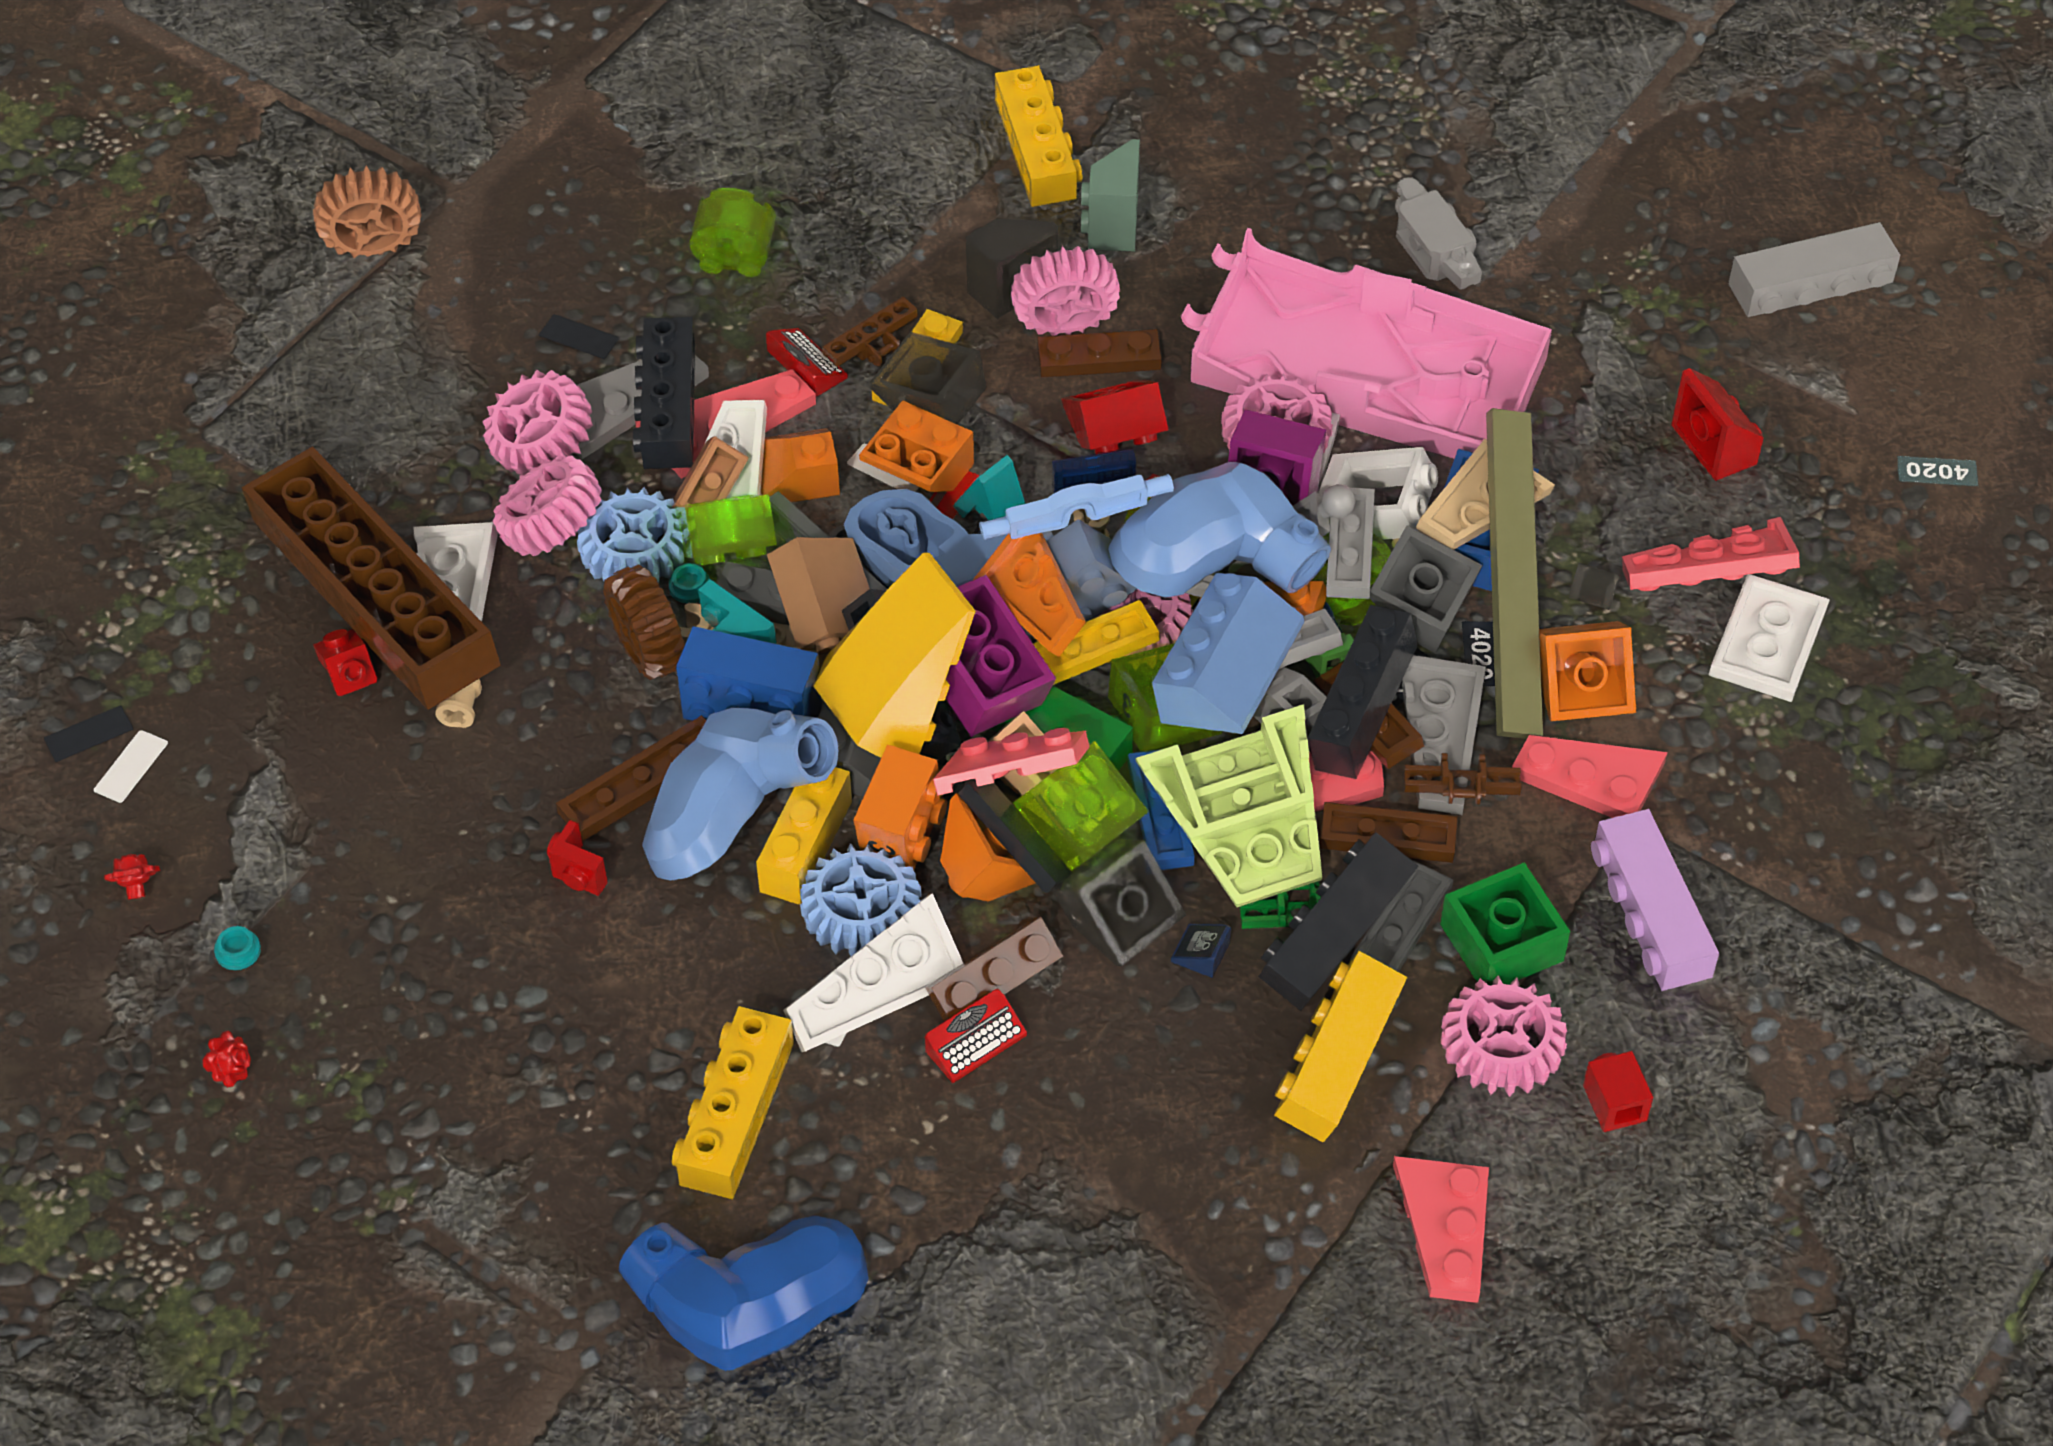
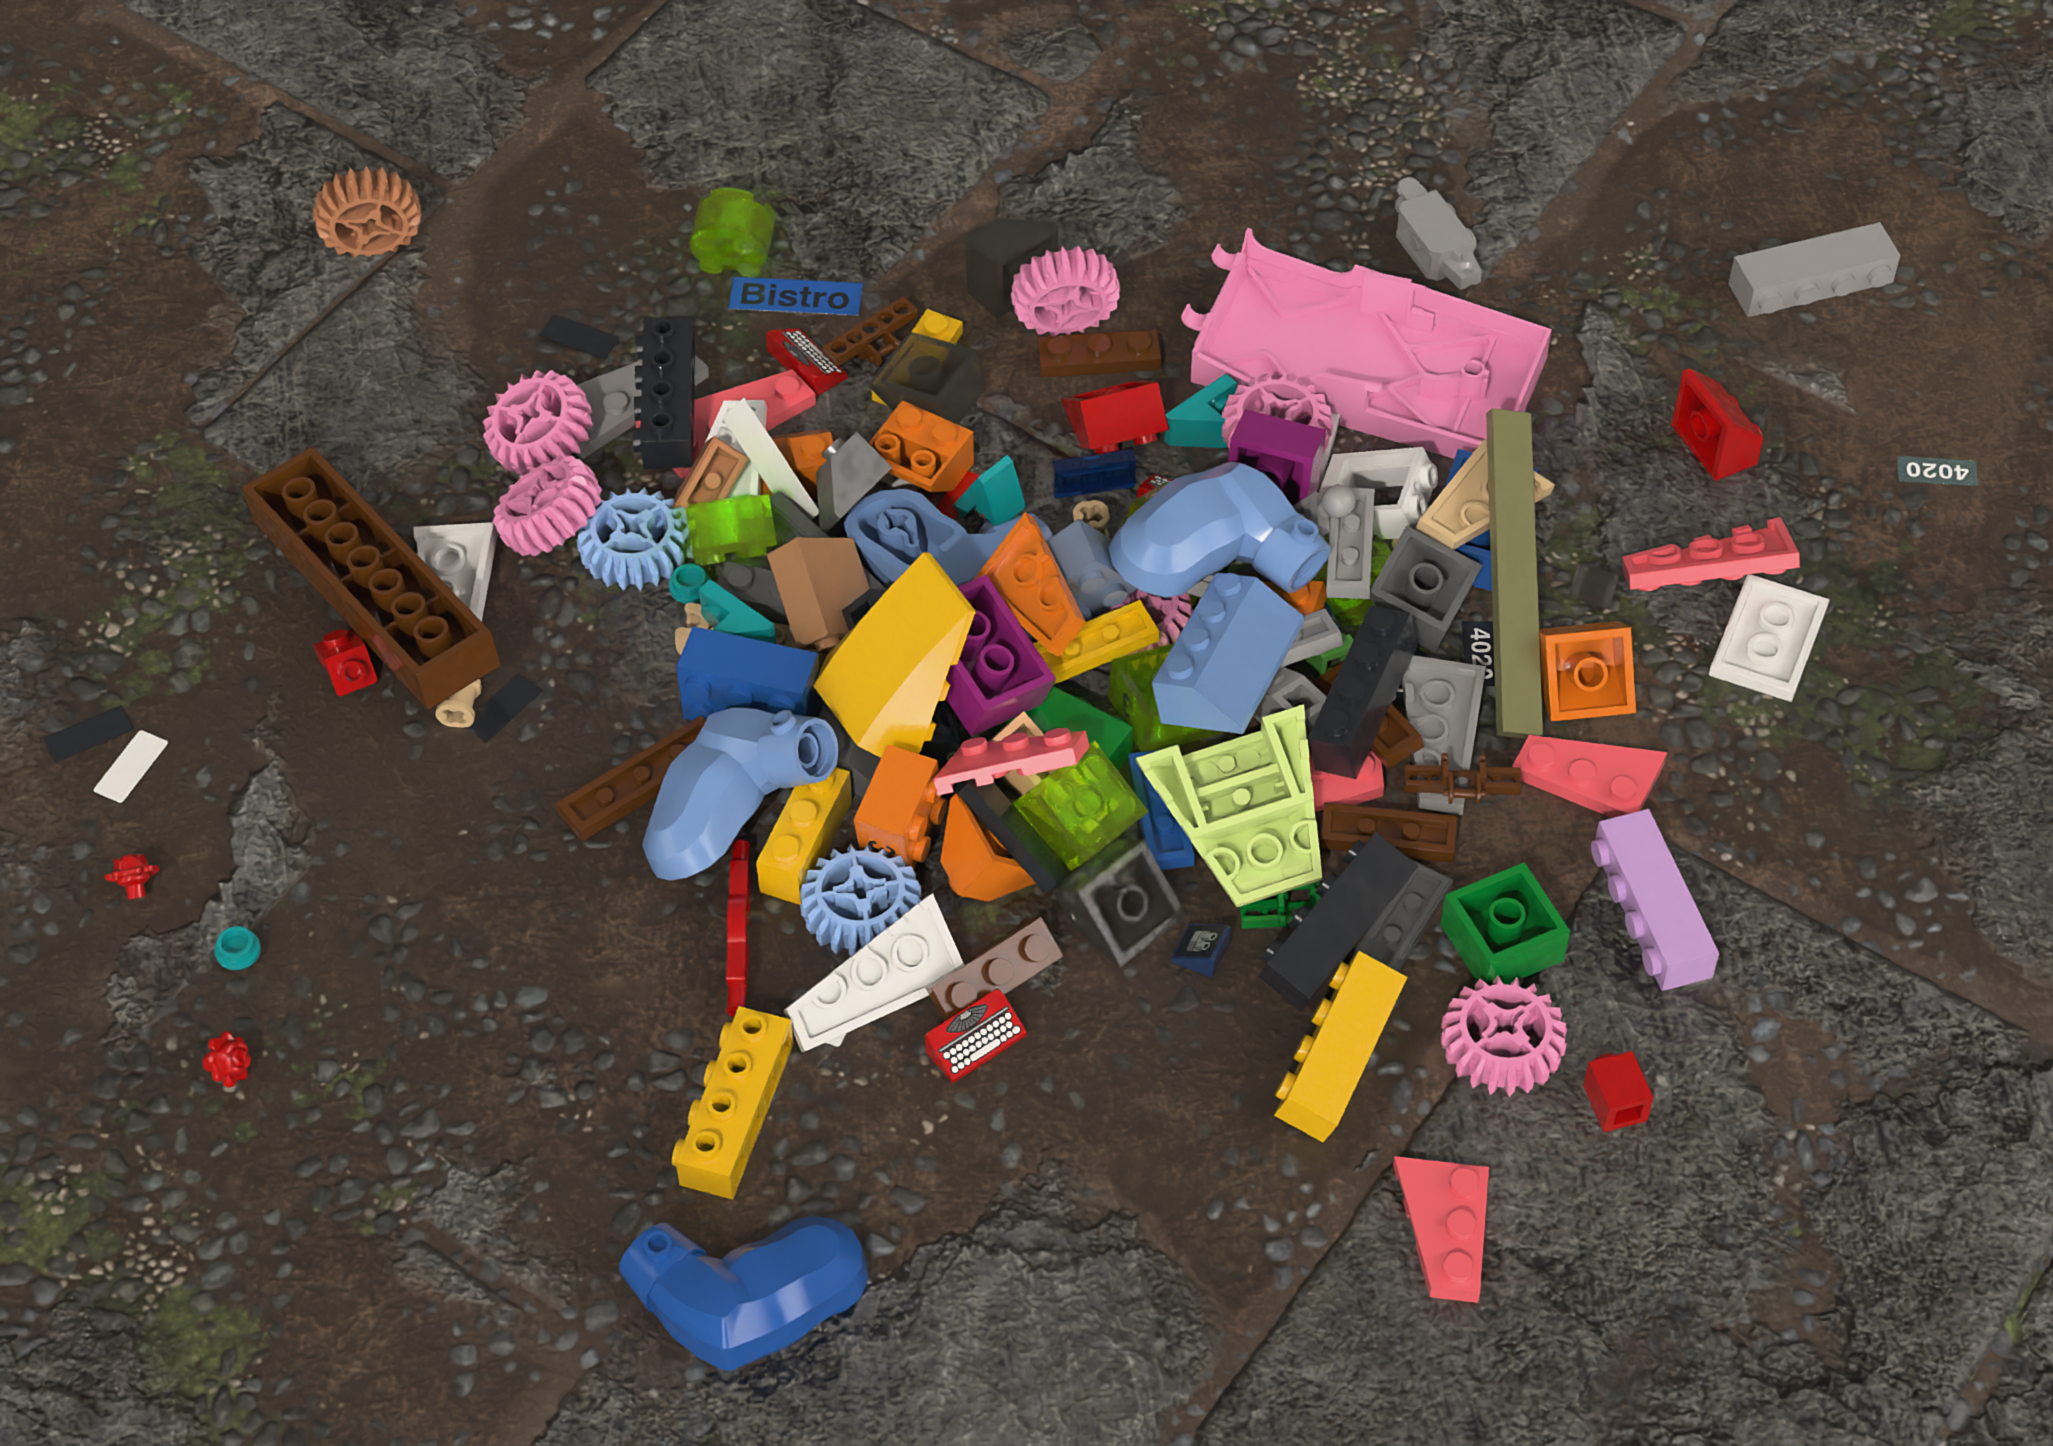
(503, 707): none -> black sticker
(574, 865): red bracket -> none
(644, 621): reddish brown gear -> none
(737, 921): none -> red piece
(767, 457): none -> white sticker
(795, 296): none -> blue sticker
(846, 477): none -> flat silver slope
(1037, 136): yellow brick -> none
(1056, 510): light blue piece -> none
(1112, 200): sand green slope -> none
(1199, 418): none -> teal slope

